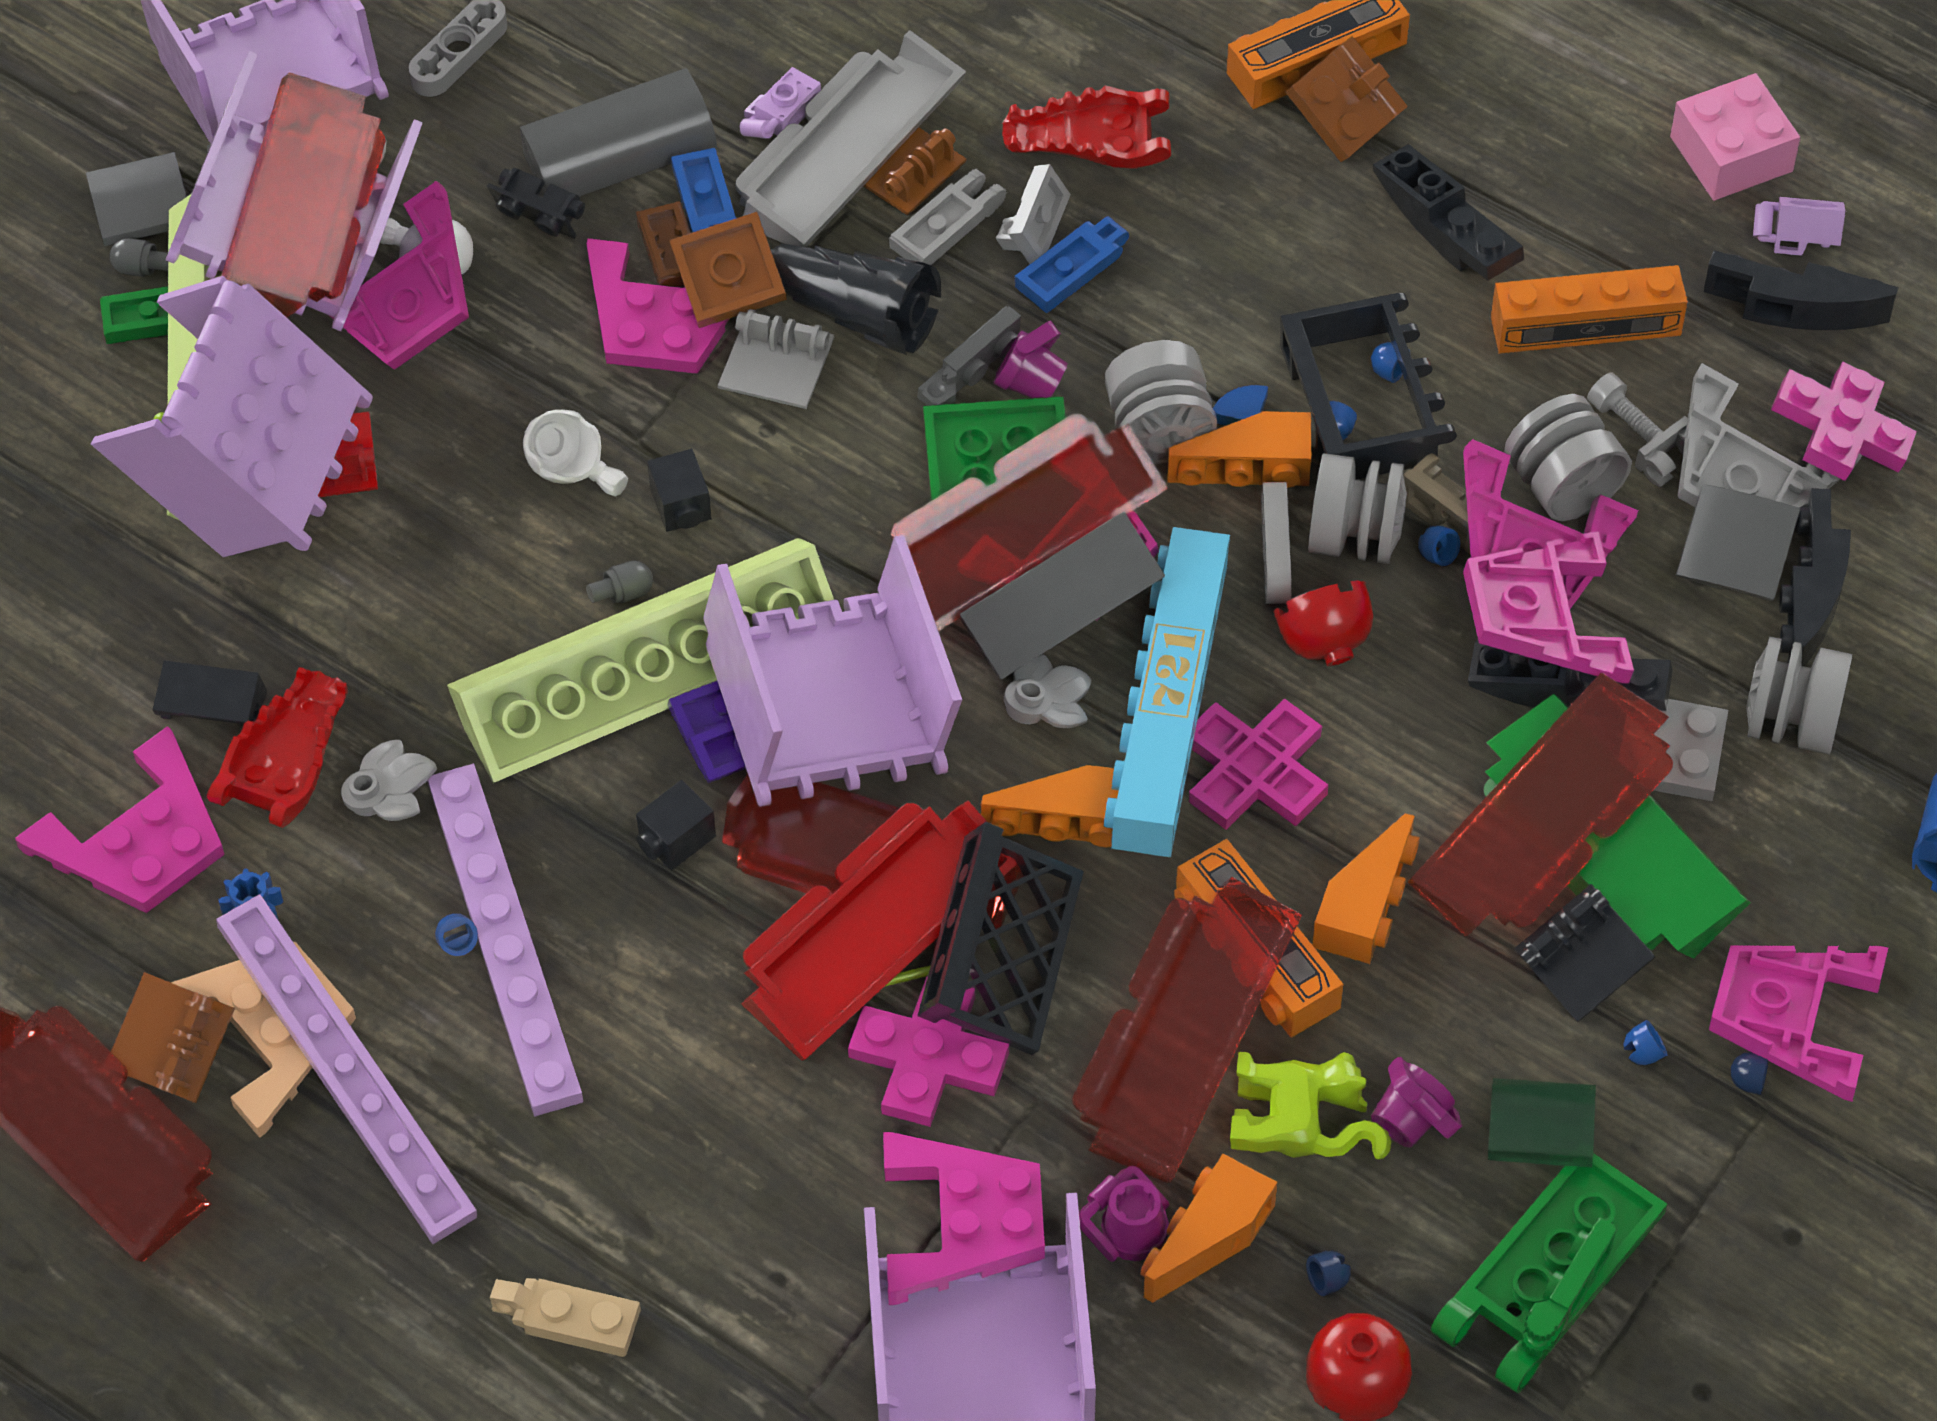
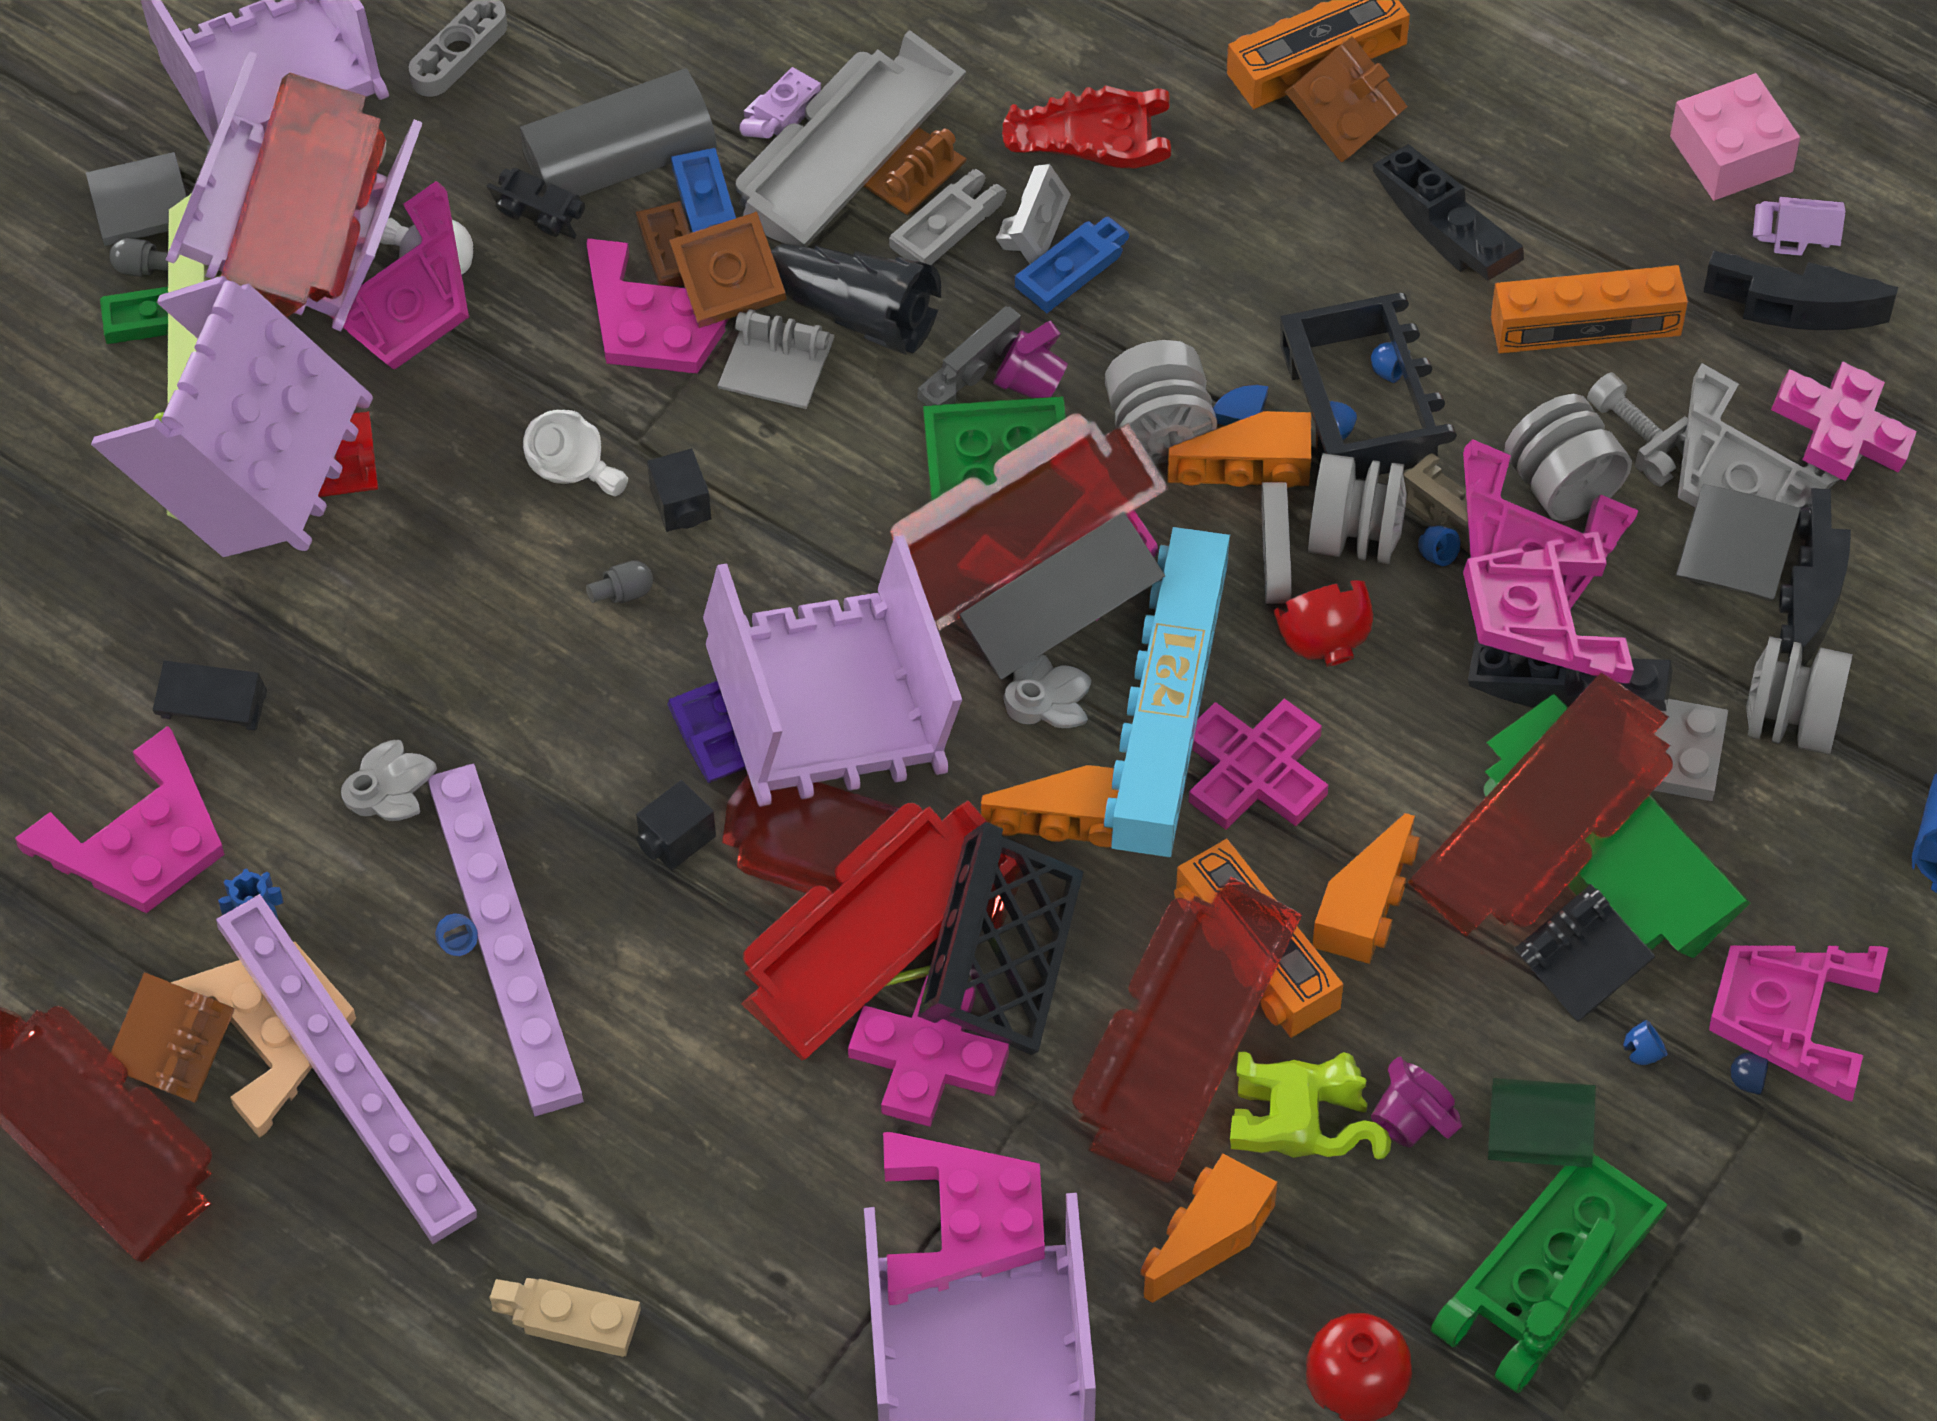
(283, 751): red animal -> none
(618, 666): yellowish green slope -> none
(1133, 1218): magenta piece -> none
(1328, 1272): dark blue hinge -> none

